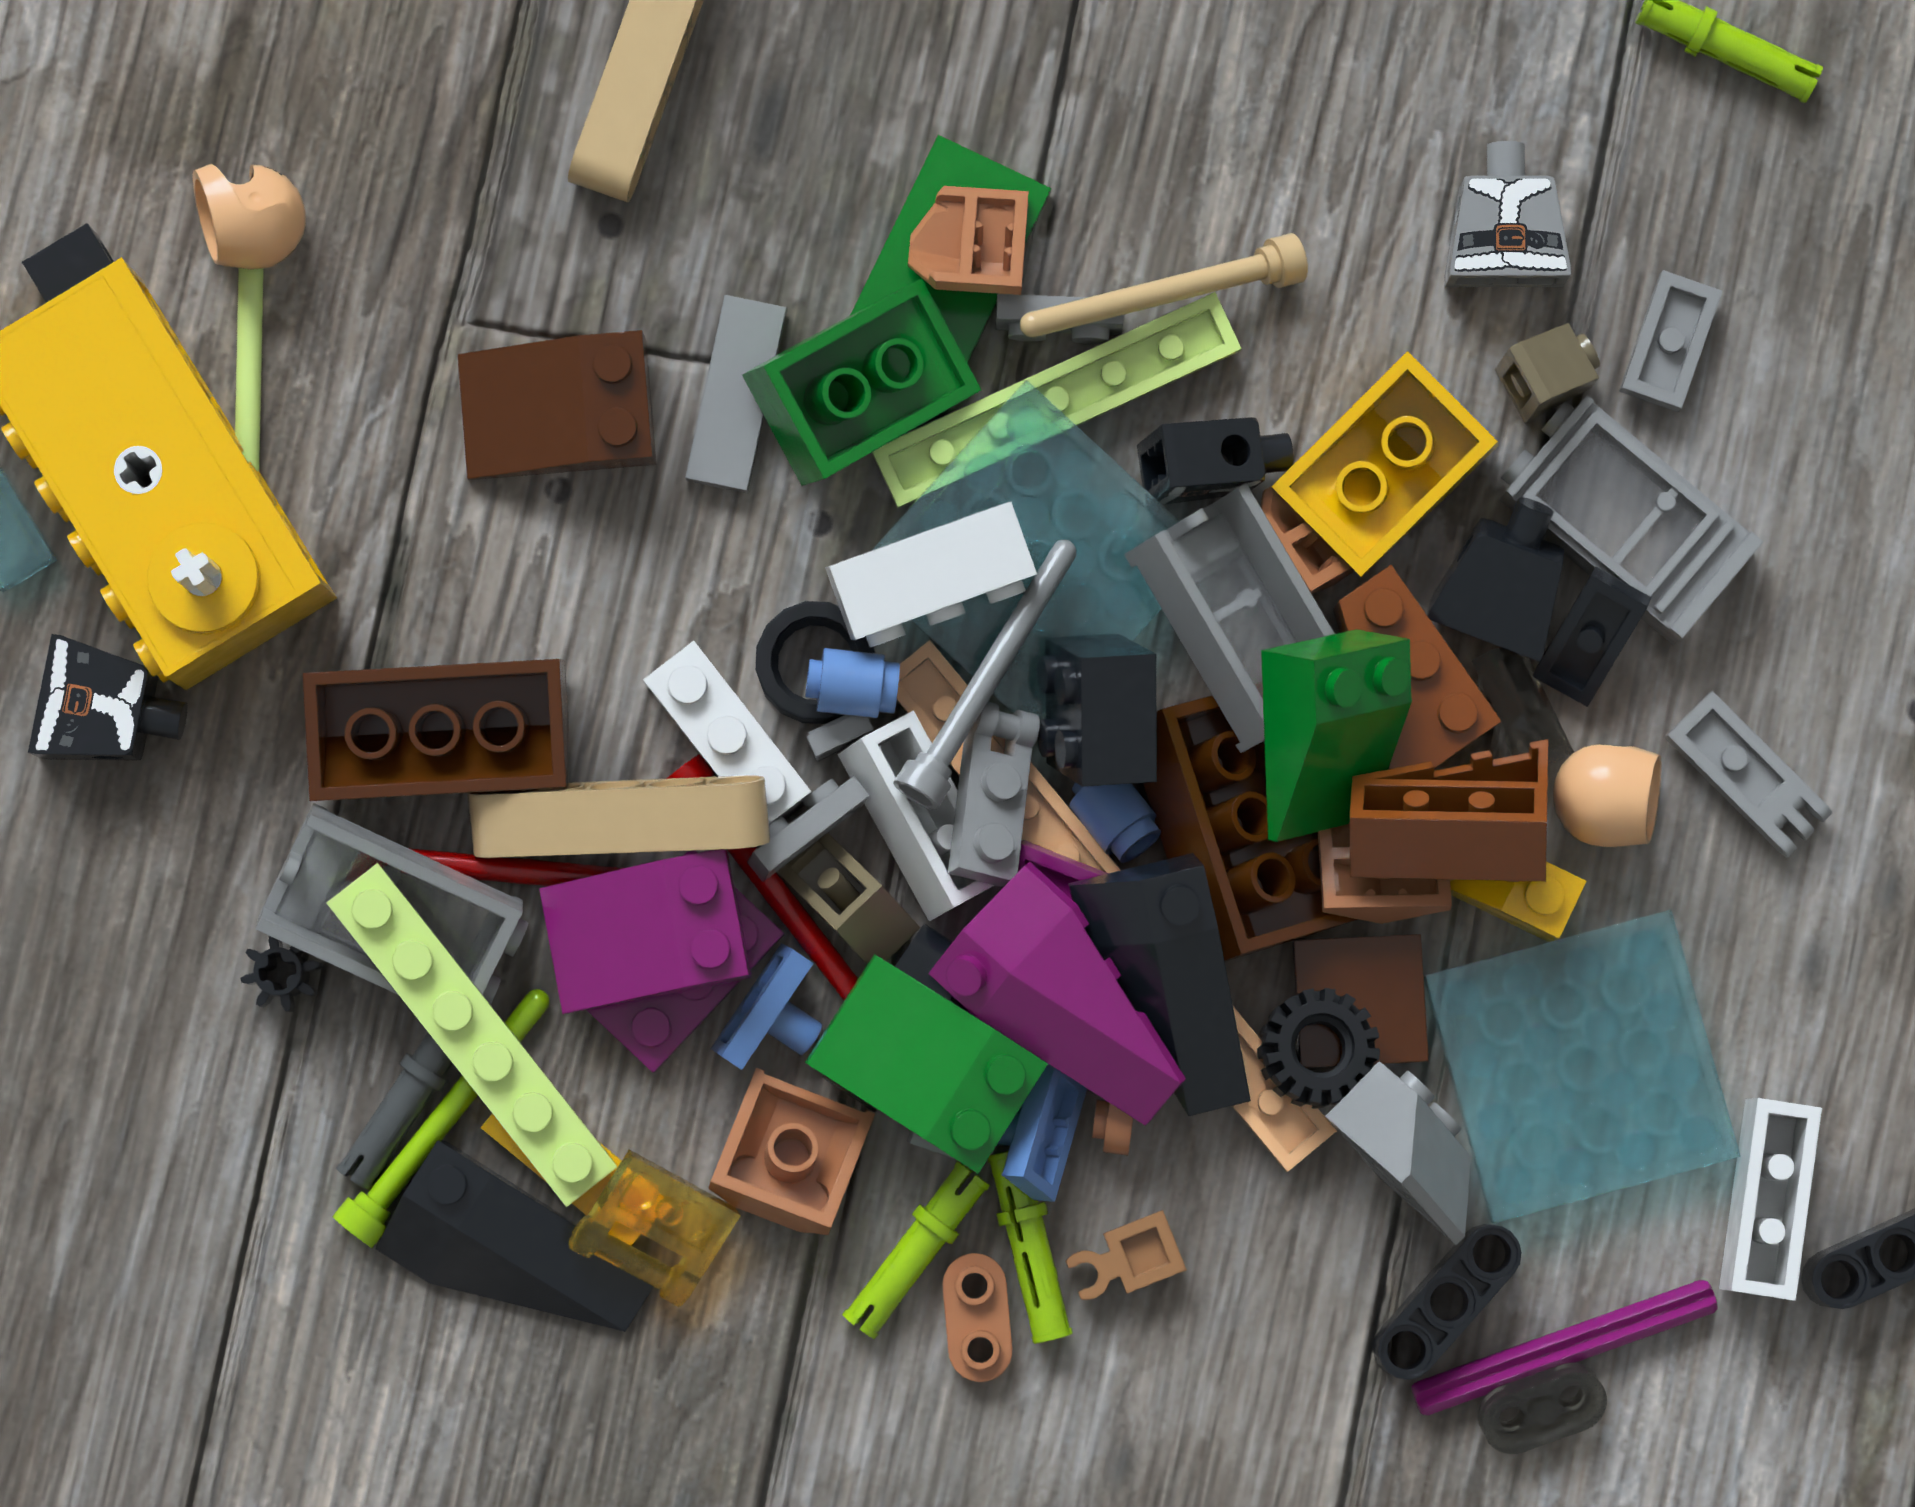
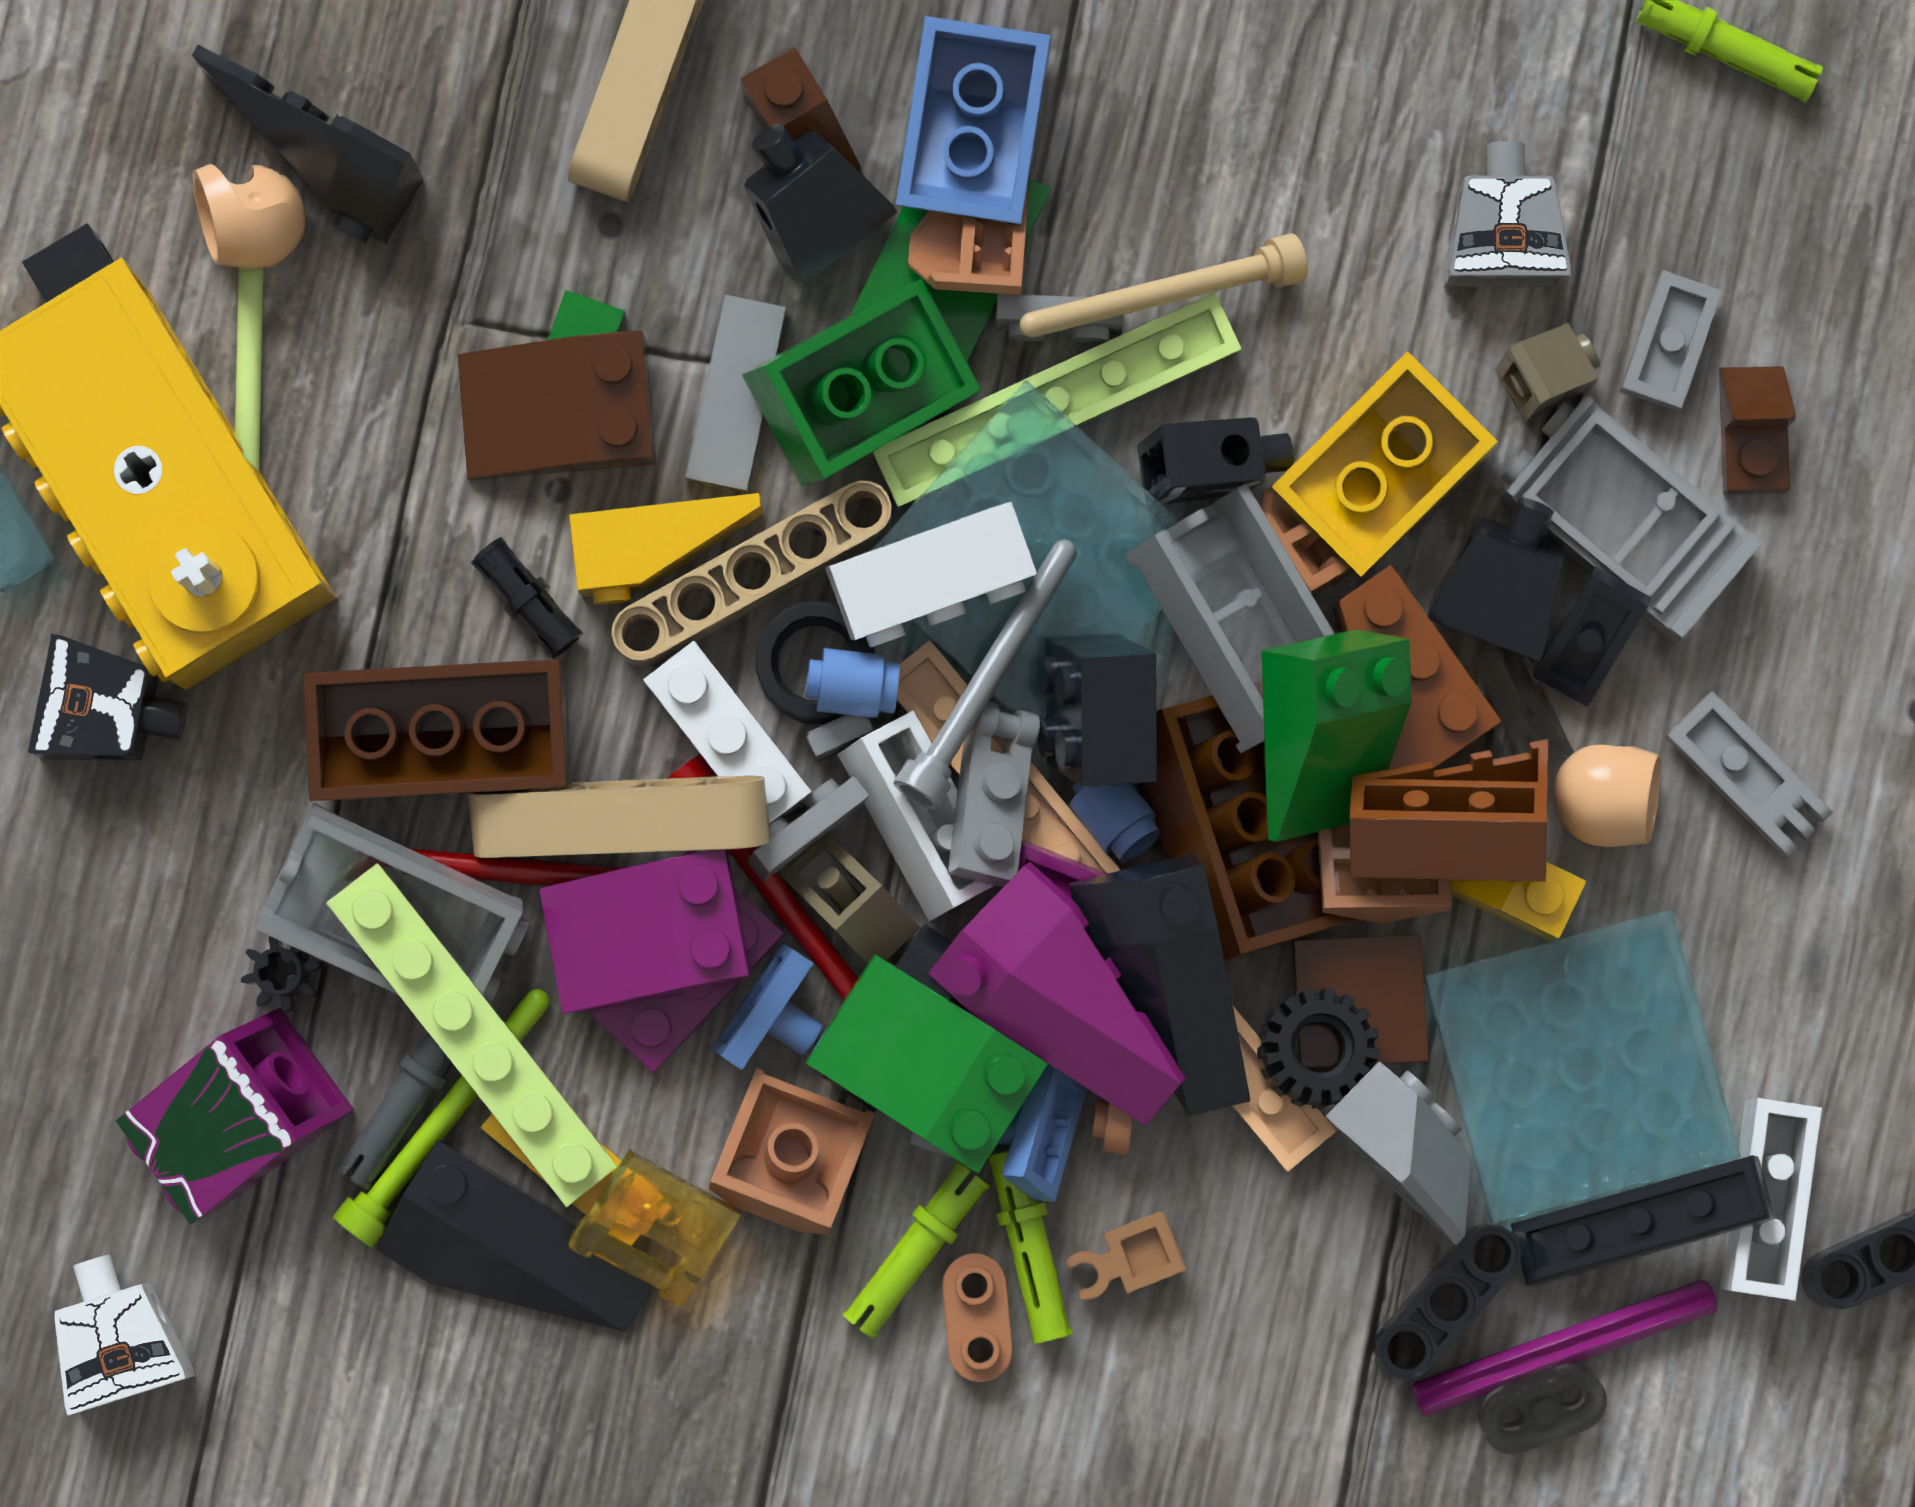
(115, 1341): none -> torso
(233, 1114): none -> slope
(342, 163): none -> black wedge
(526, 597): none -> black pin
(585, 316): none -> green tile
(643, 544): none -> yellow slope
(769, 546): none -> tan beam
(790, 96): none -> reddish brown slope
(811, 201): none -> black torso
(973, 120): none -> medium blue slope
(1643, 1221): none -> black tile
(1754, 429): none -> reddish brown slope

